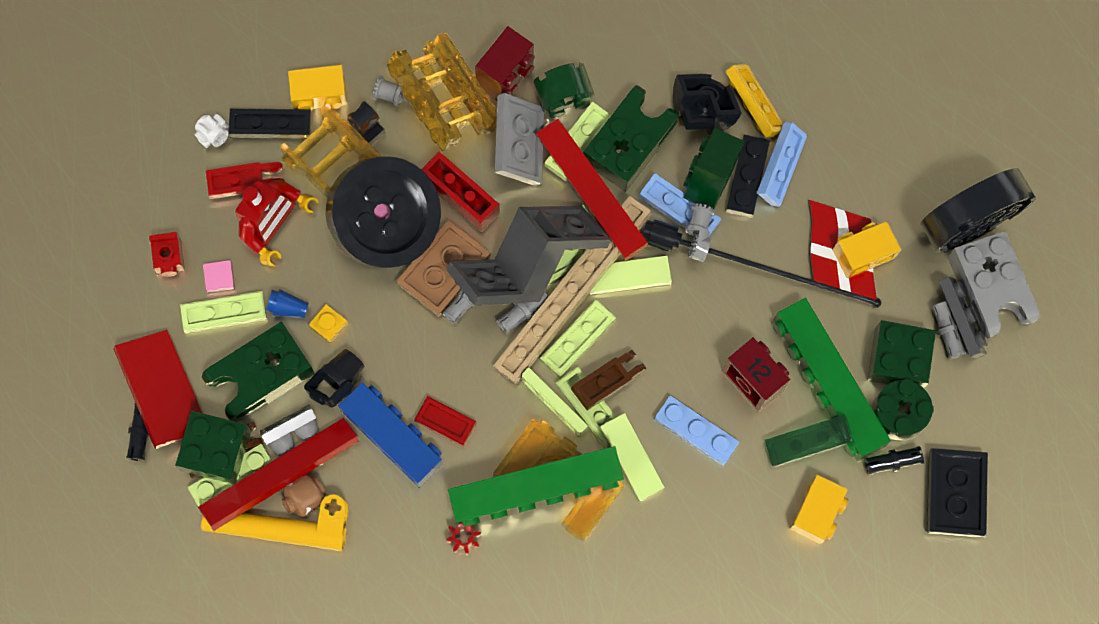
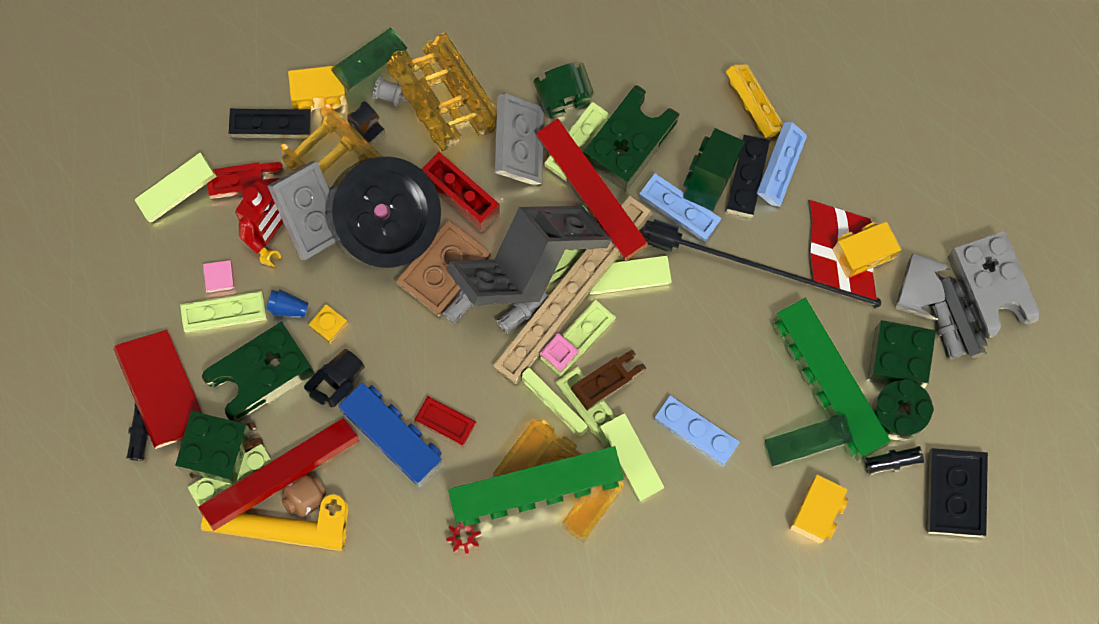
(164, 243): red brick -> none
(175, 187): none -> yellowish green tile
(211, 130): white gear -> none
(279, 435): light grey tile -> none
(302, 206): none -> light grey plate
(368, 59): none -> clear green tile
(505, 64): dark red brick -> none
(559, 352): none -> bright pink tile
(699, 229): light grey connector -> none
(704, 103): black brick -> none
(756, 373): dark red brick -> none
(921, 286): none -> light grey piece
(977, 210): black brick -> none

